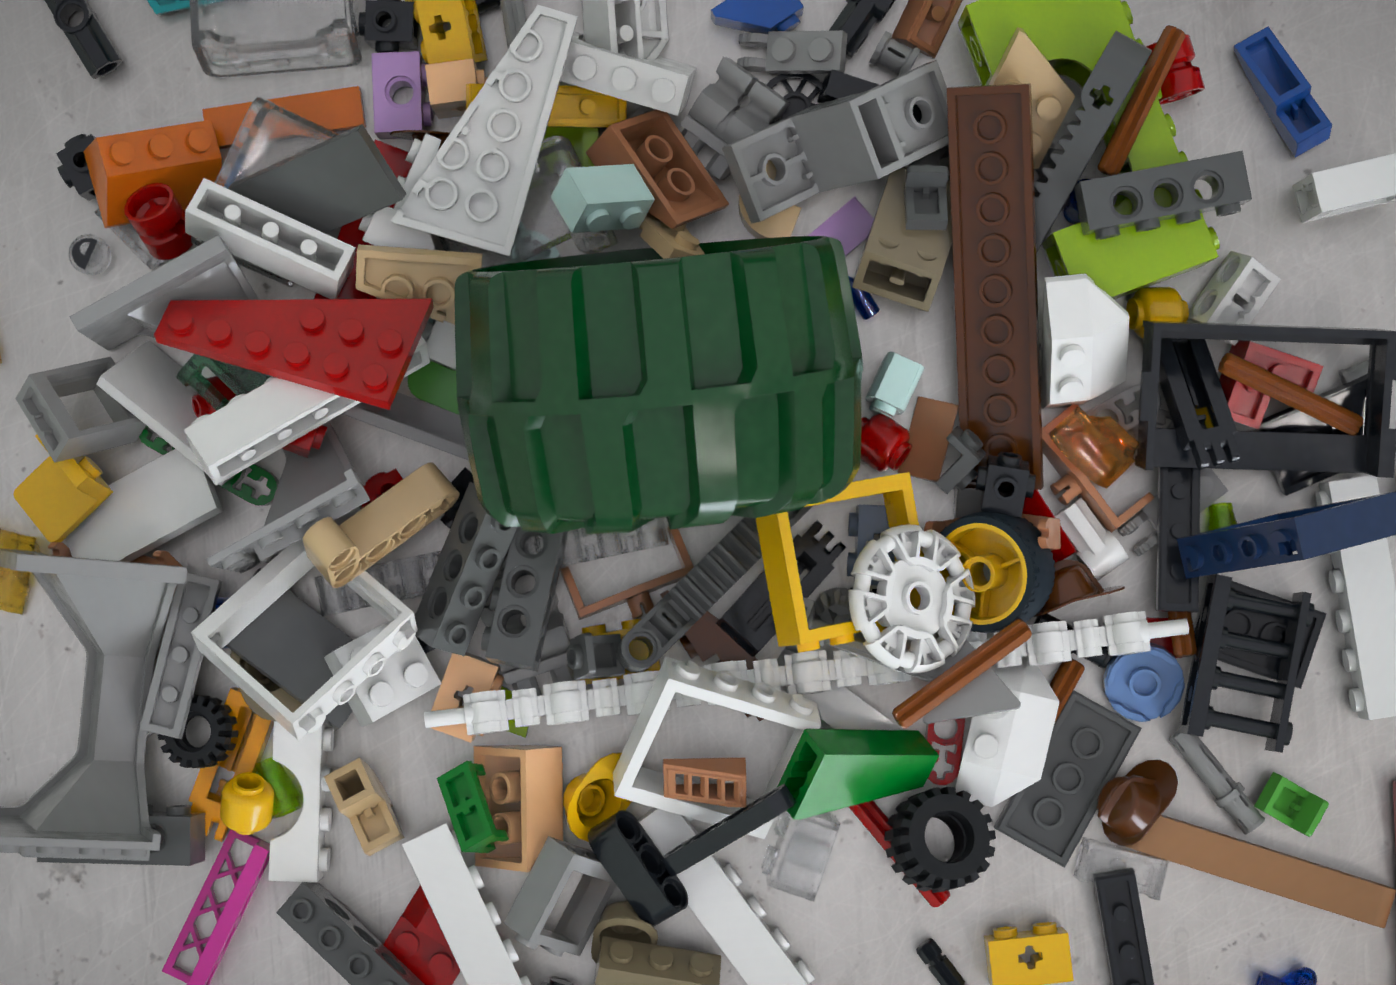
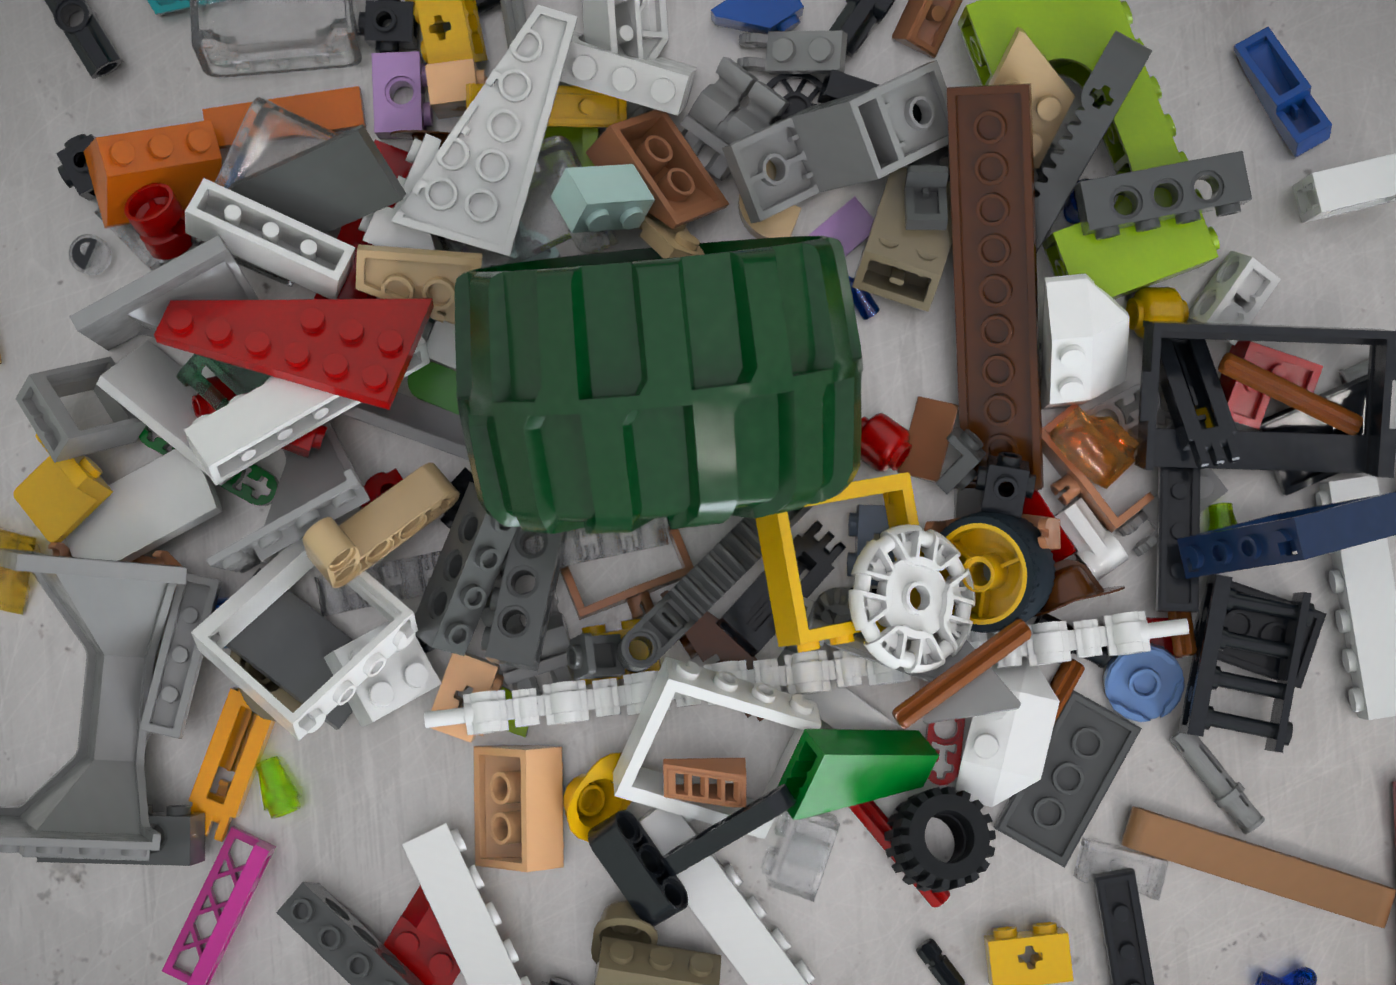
(219, 740): black tyre -> none
(247, 803): yellow head -> none
(301, 851): white arch -> none
(366, 804): tan brick -> none
(469, 808): green hinge -> none
(543, 889): light grey window -> none
(894, 55): light grey bush -> none
(894, 385): light aqua brick -> none
(1136, 801): reddish brown piece -> none
(1141, 101): dark orange axle -> none
(1183, 78): red wheel -> none
(1291, 804): bright green bracket -> none

